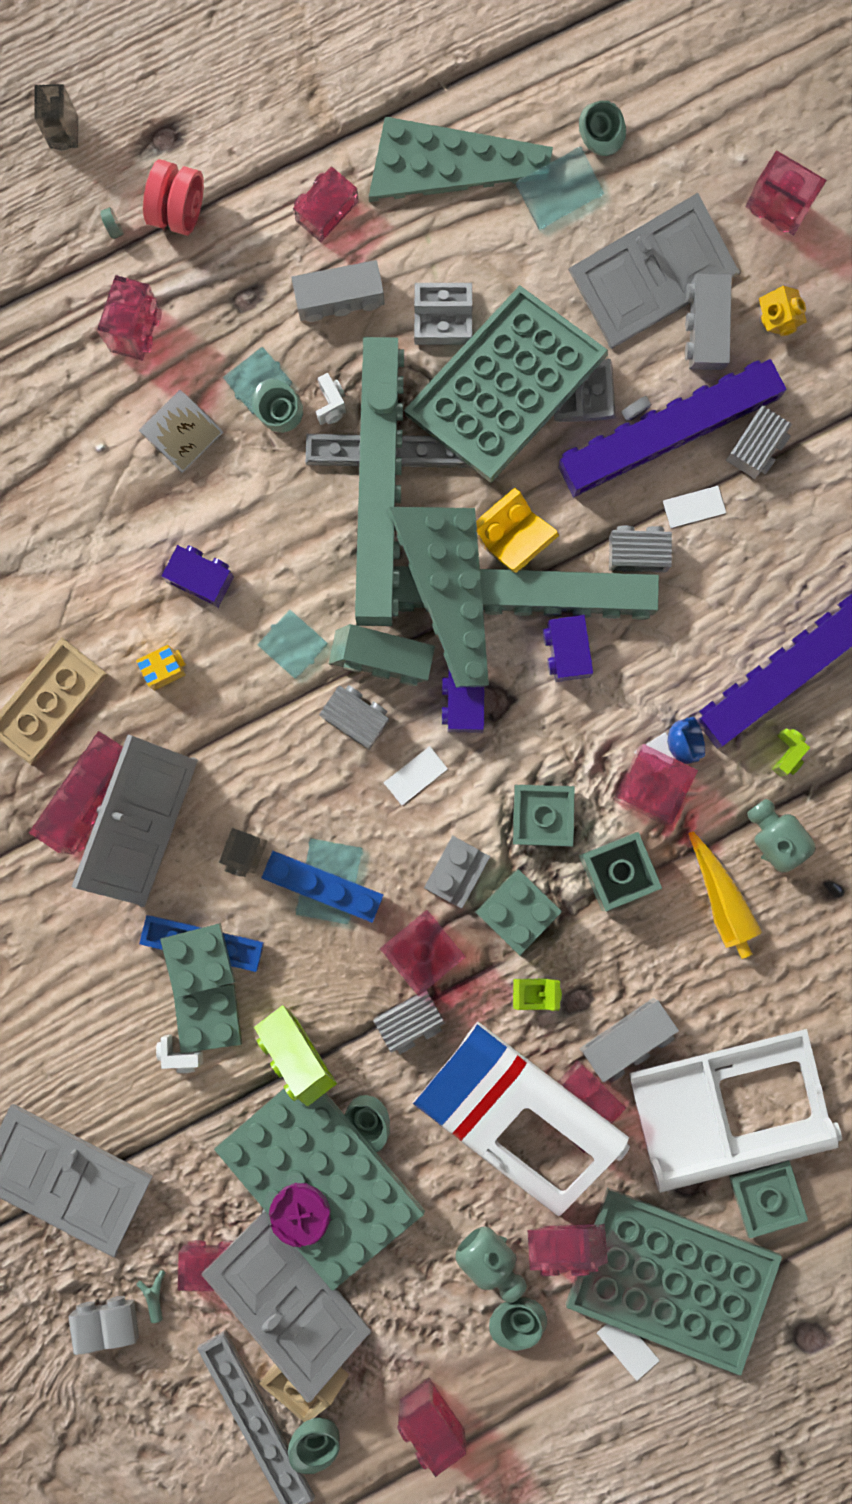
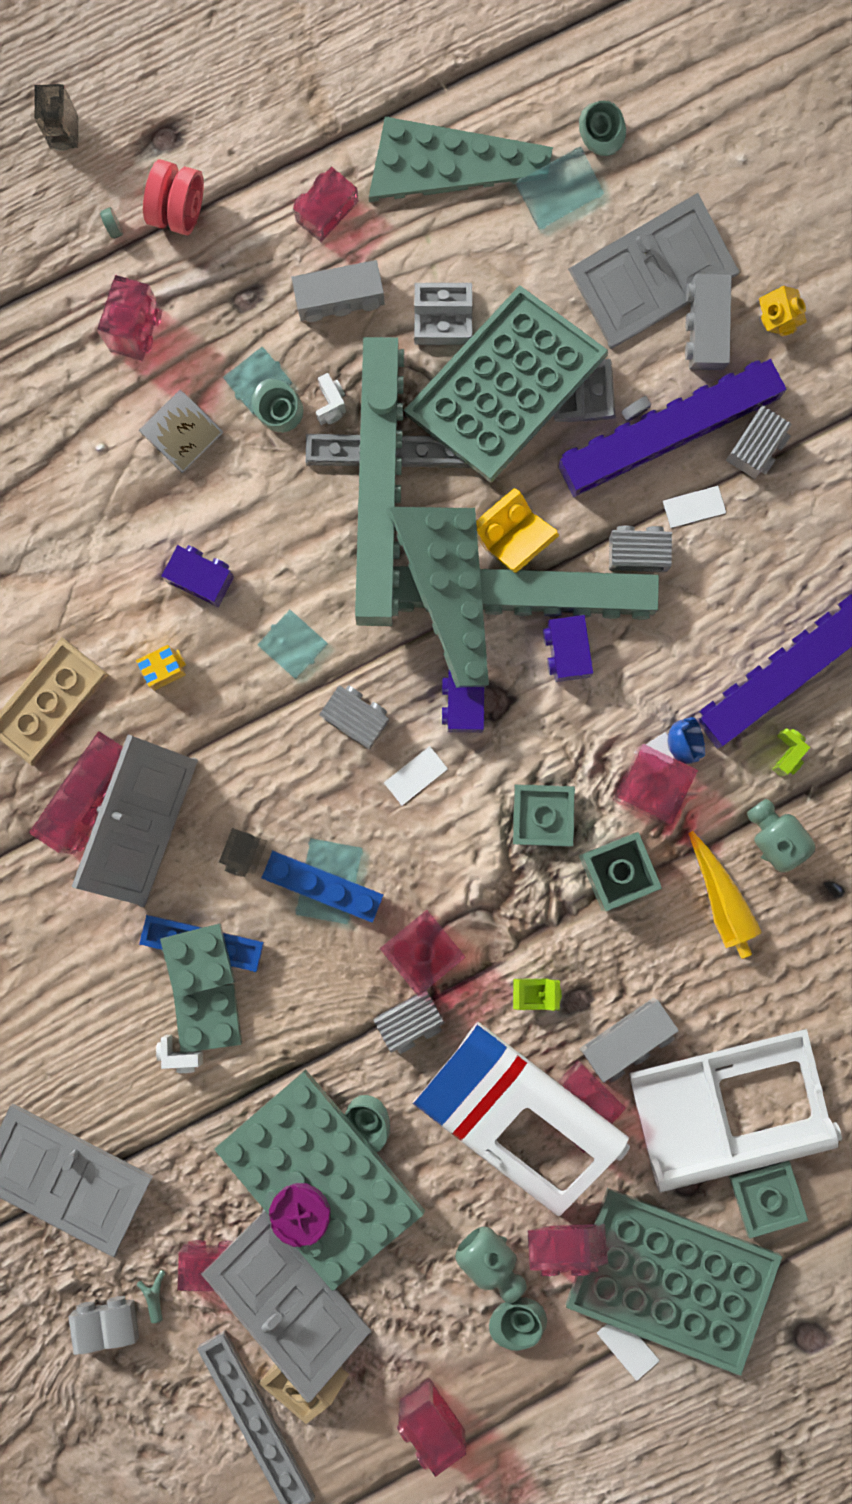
(294, 1056): brick -> none
(314, 1446): sand green hat -> none
(381, 654): sand green wedge -> none
(457, 872): light grey plate -> none
(518, 911): sand green brick -> none
(785, 193): clear pink brick -> none

